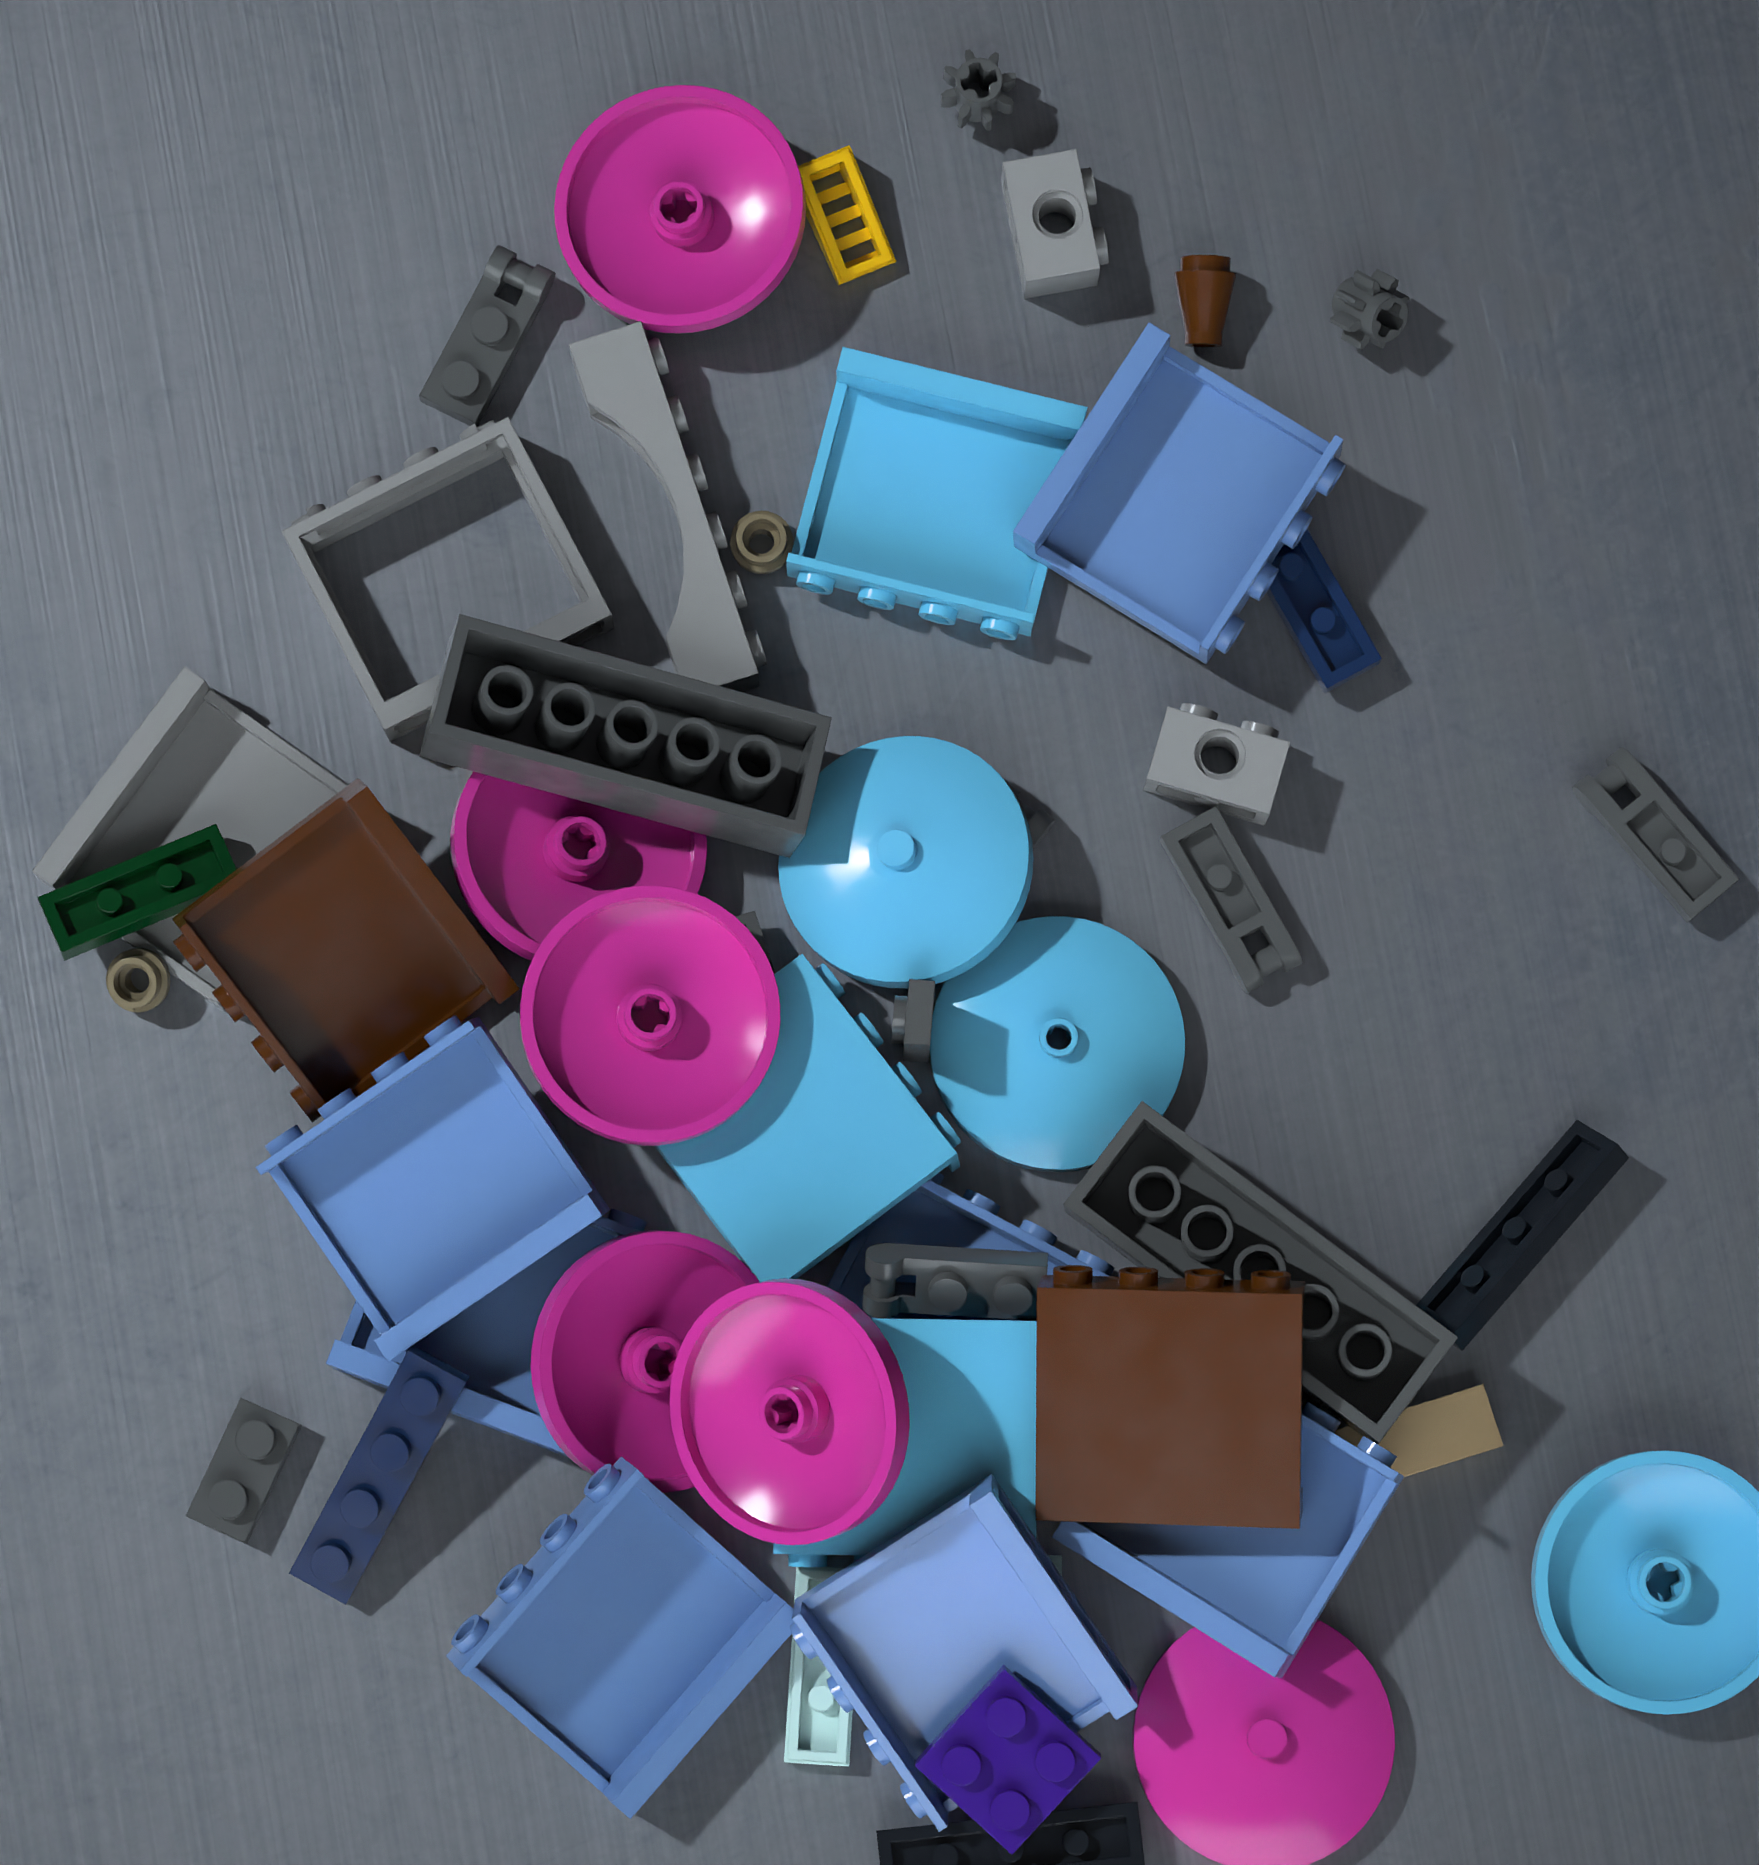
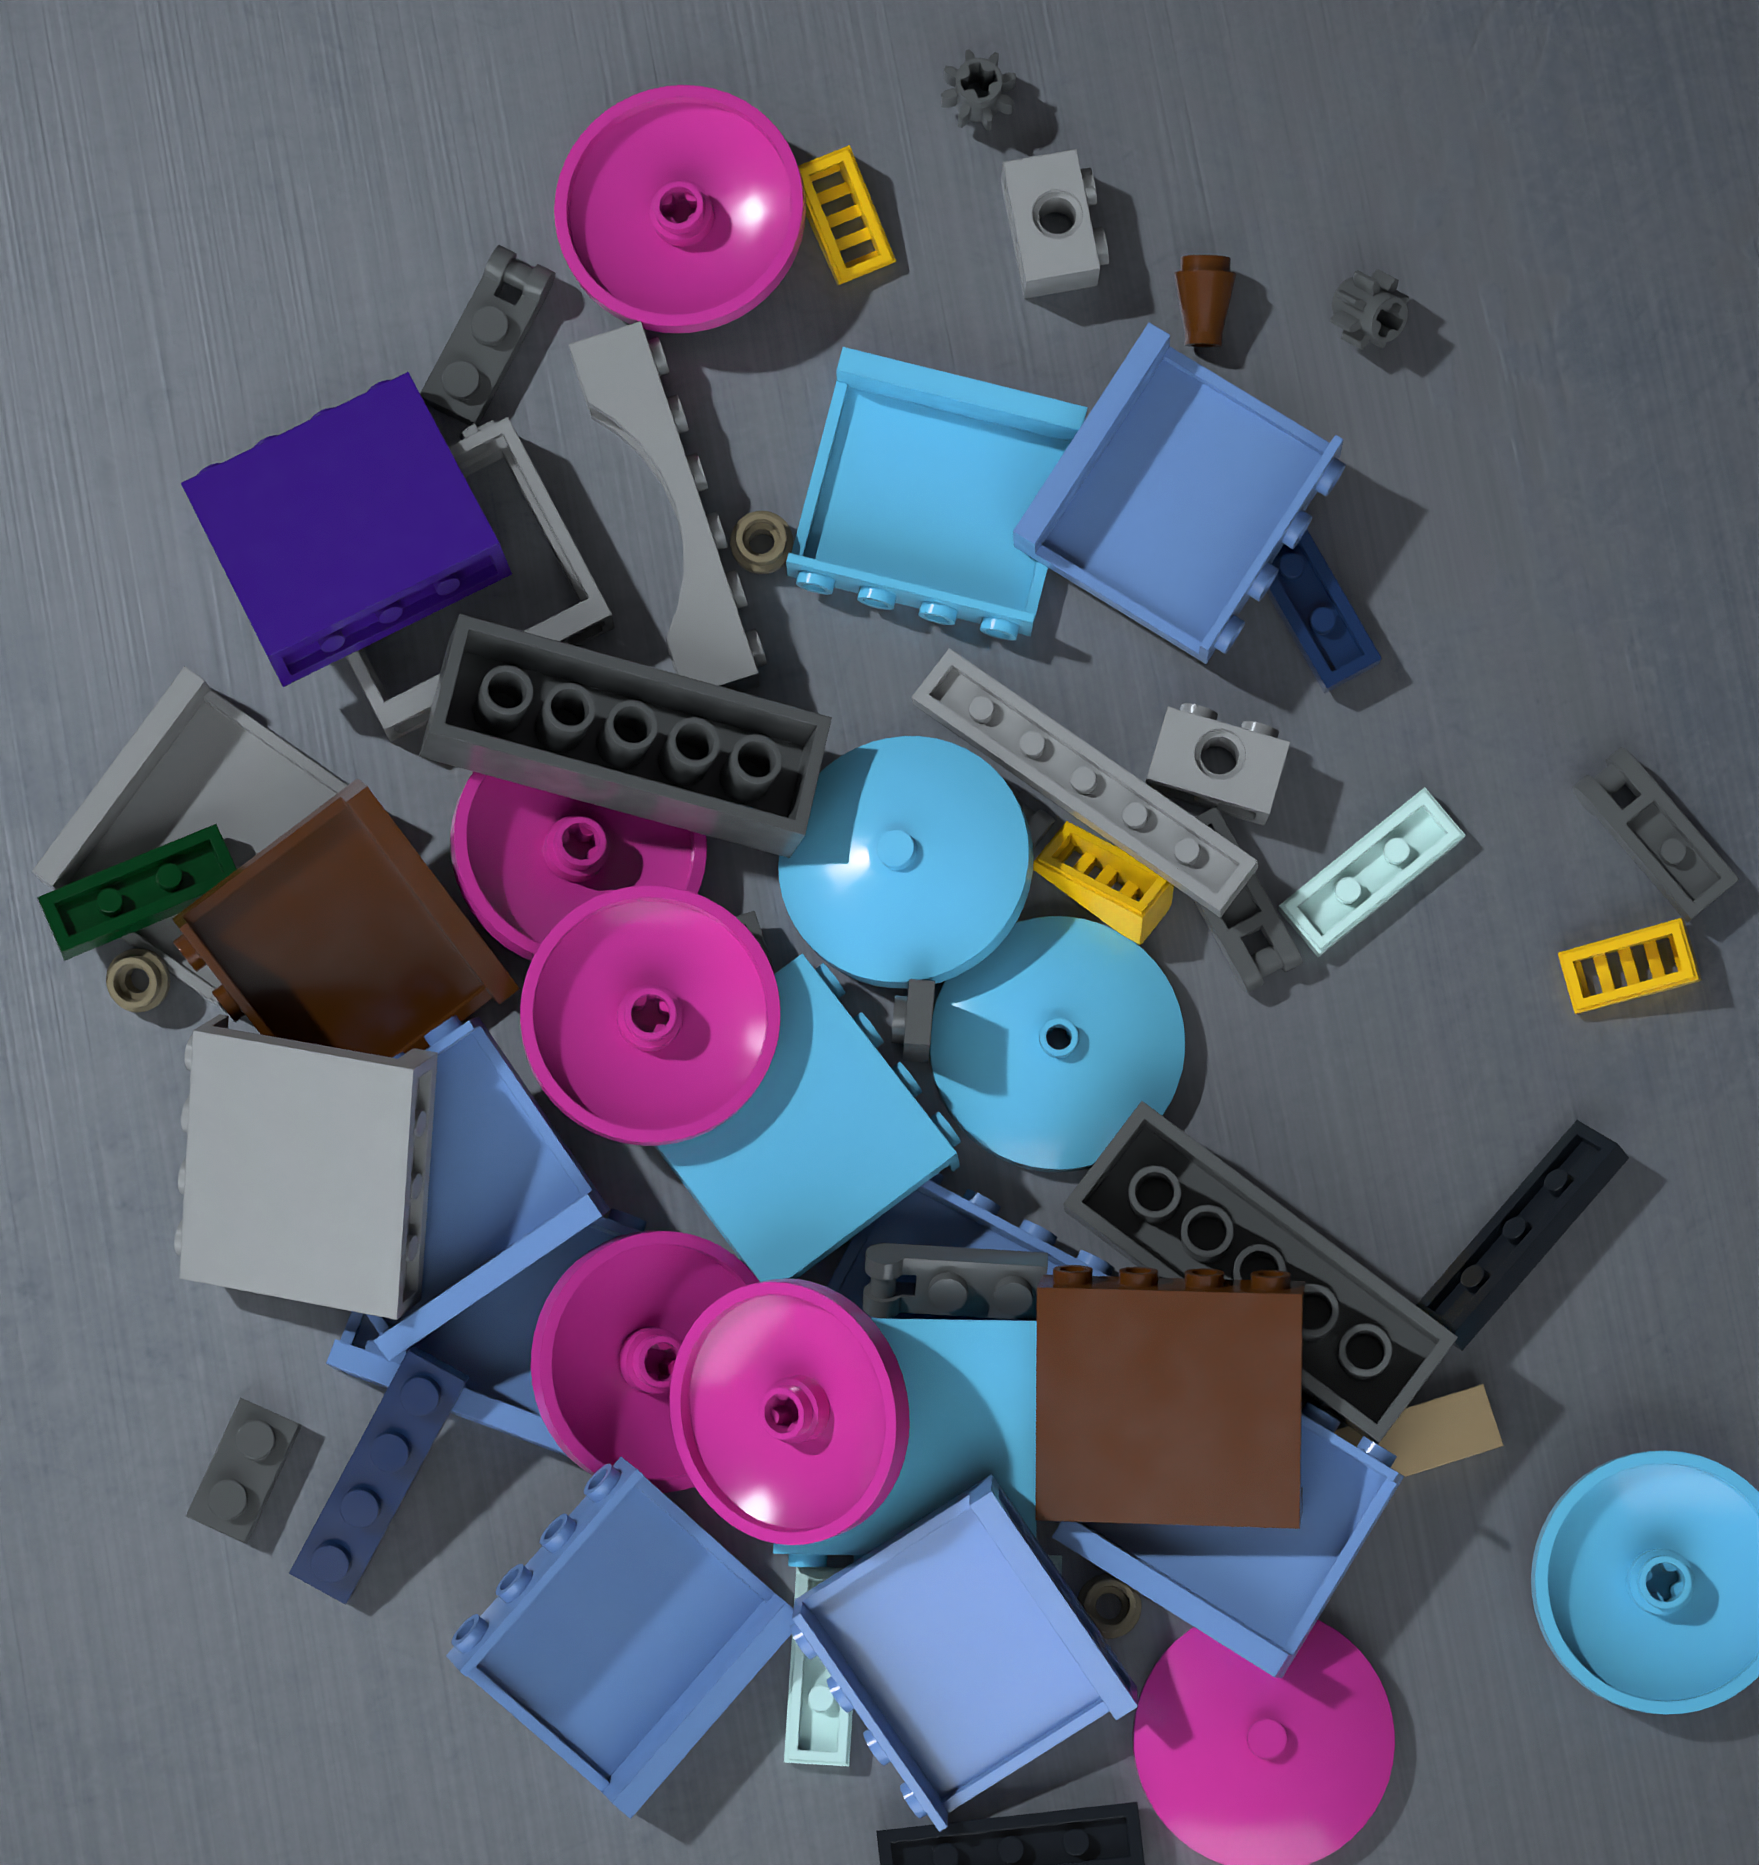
(306, 1170): none -> light grey panel
(346, 528): none -> dark purple panel
(1007, 1759): dark purple plate -> none
(1085, 782): none -> light grey plate
(1115, 908): none -> yellow slope
(1129, 1600): none -> dark tan plate
(1371, 872): none -> light aqua tile
(1682, 951): none -> yellow slope

